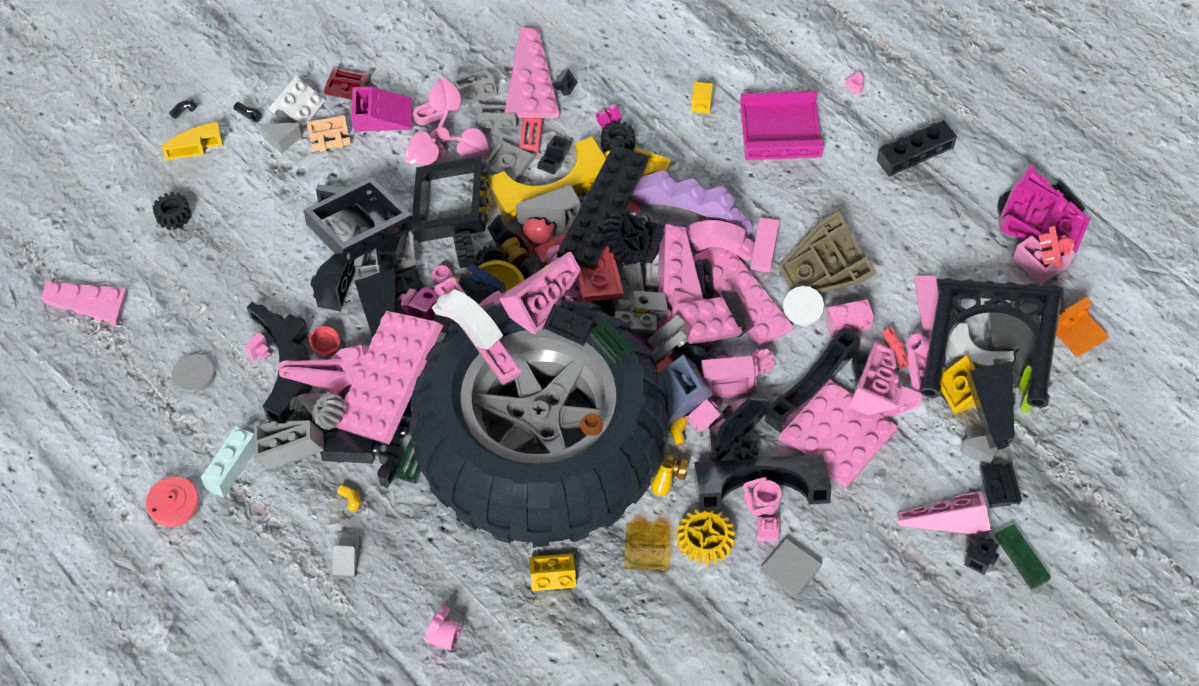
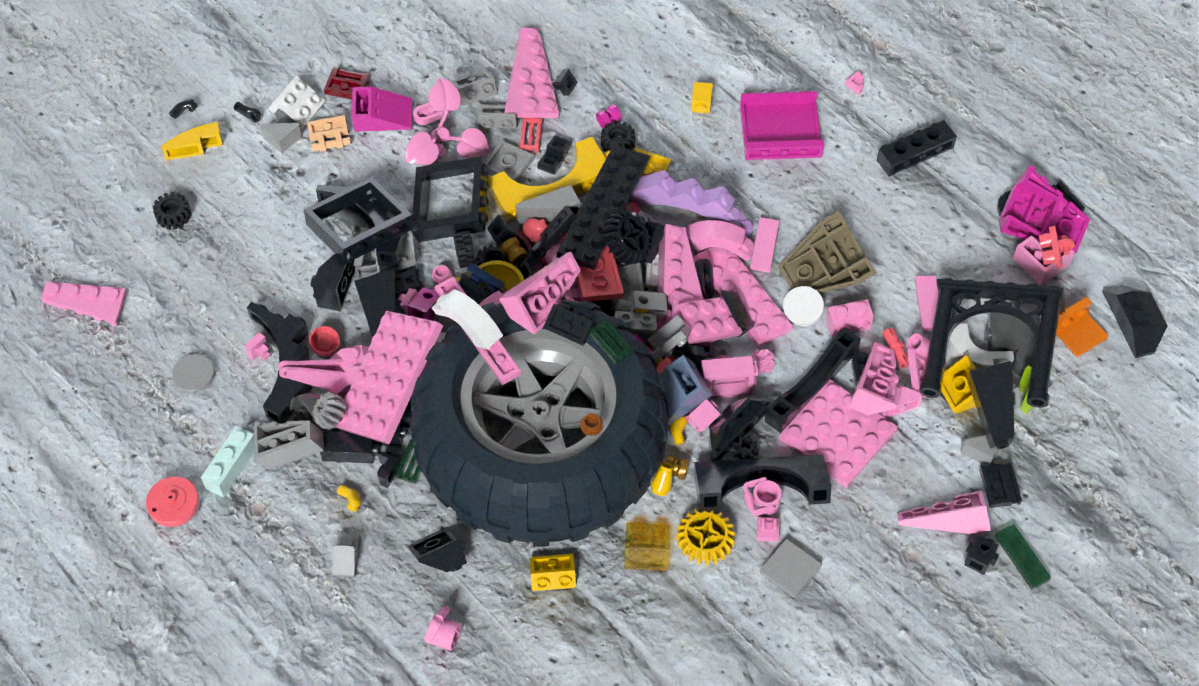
(439, 551): none -> black slope
(554, 231): none -> black hinge
(1137, 318): none -> black wedge

